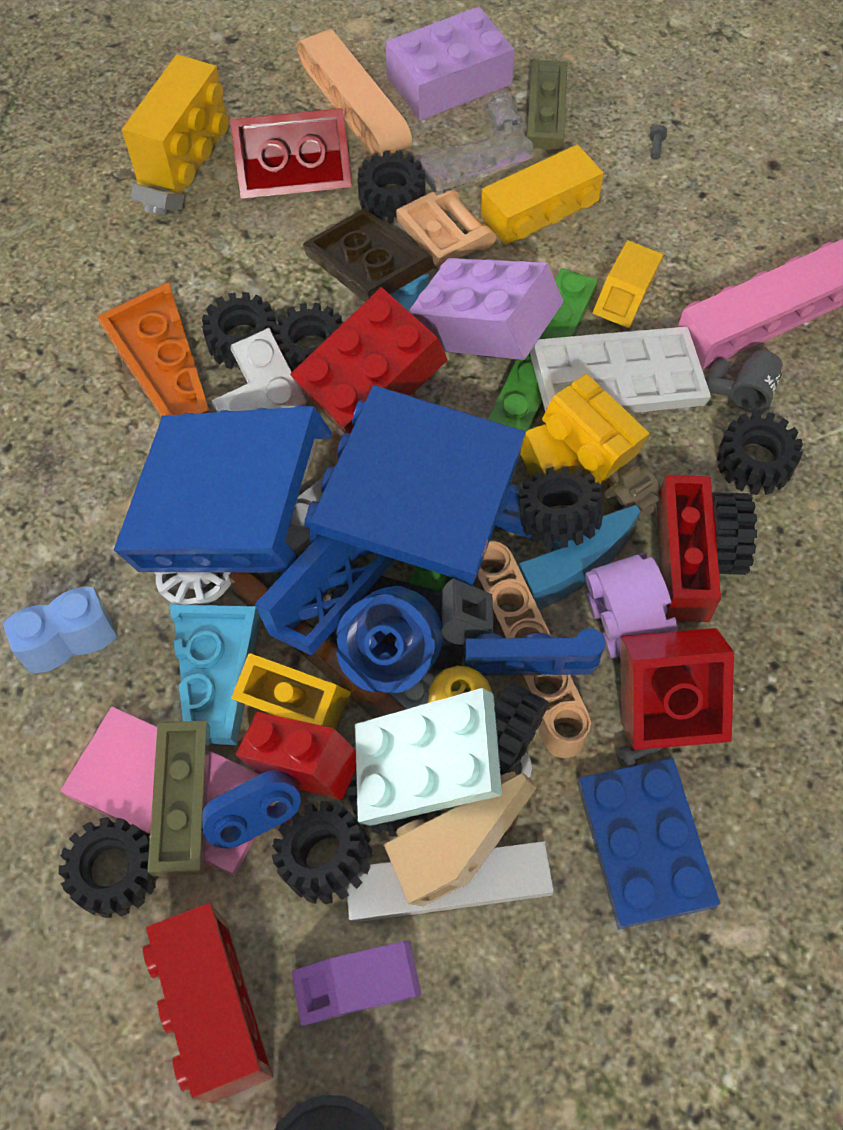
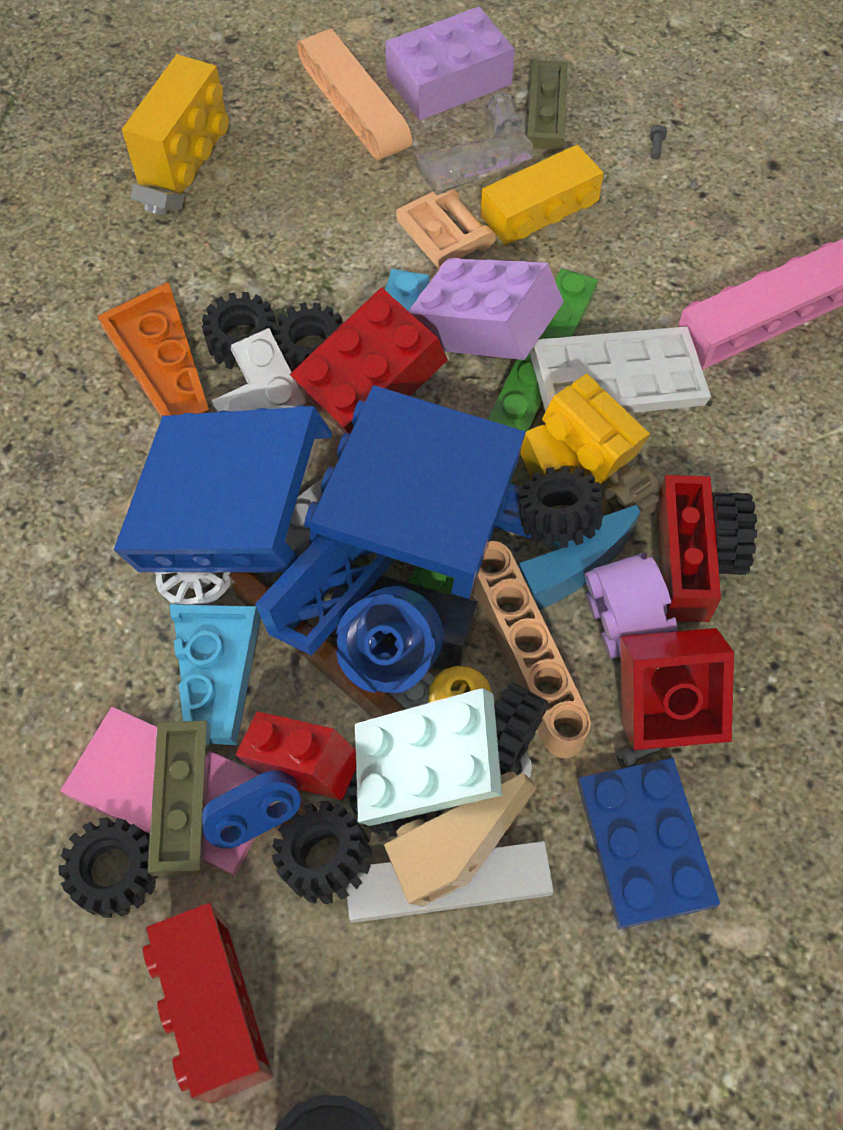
(53, 633): light blue brick -> none
(290, 693): yellow brick -> none
(291, 153): slope -> none
(356, 982): medium lavender slope -> none
(368, 255): dark brown tile -> none
(385, 172): black tyre -> none
(465, 612): dark grey brick -> none
(535, 654): blue plate -> none
(627, 284): yellow slope -> none
(755, 383): dark grey piece -> none
(766, 434): black tyre -> none

